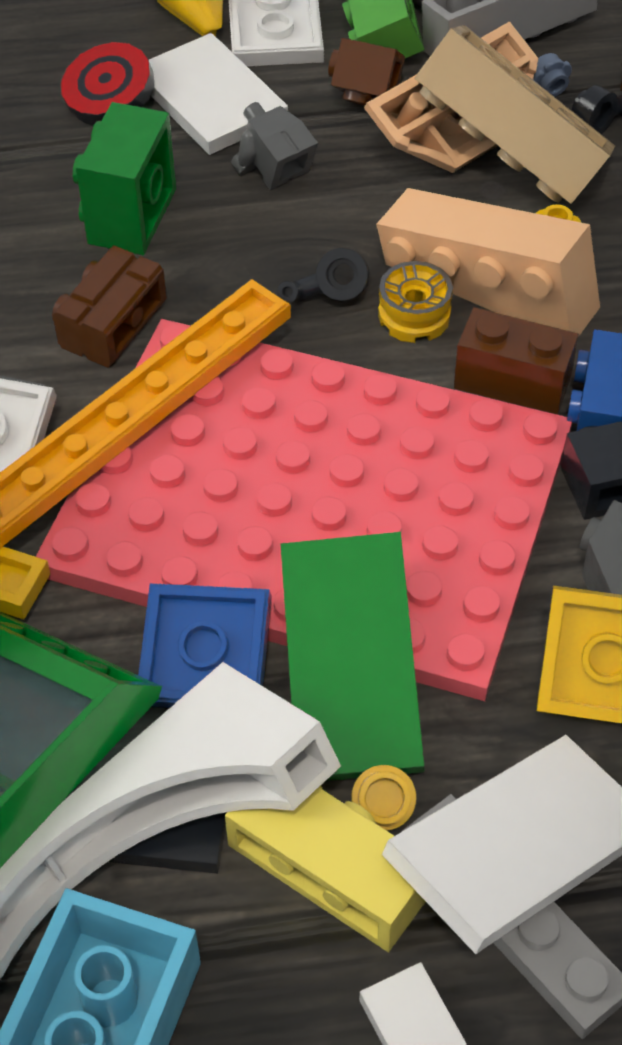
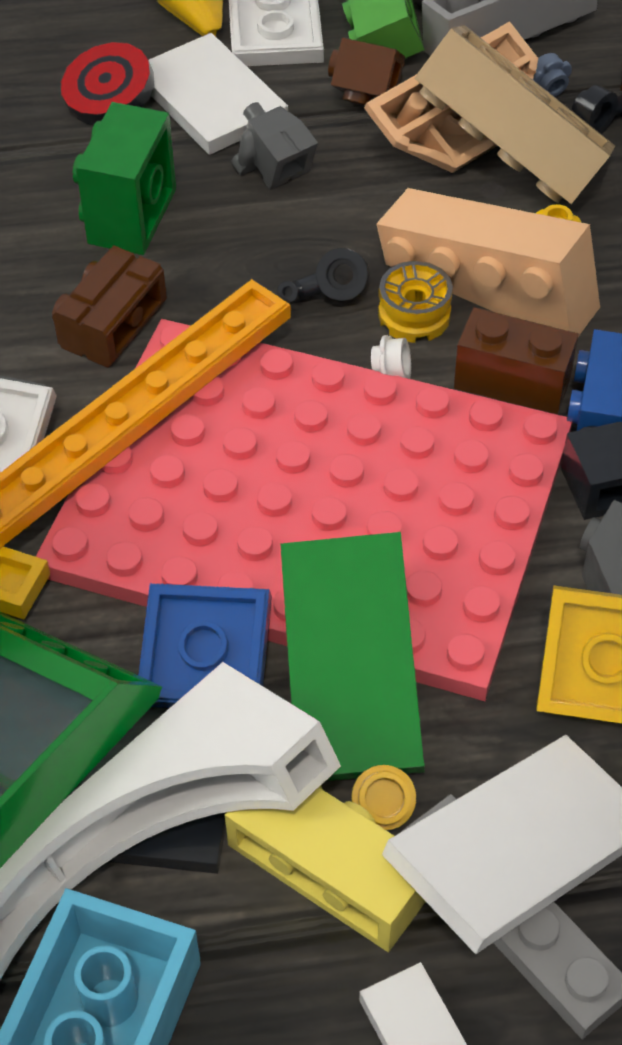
(392, 357): none -> white plate

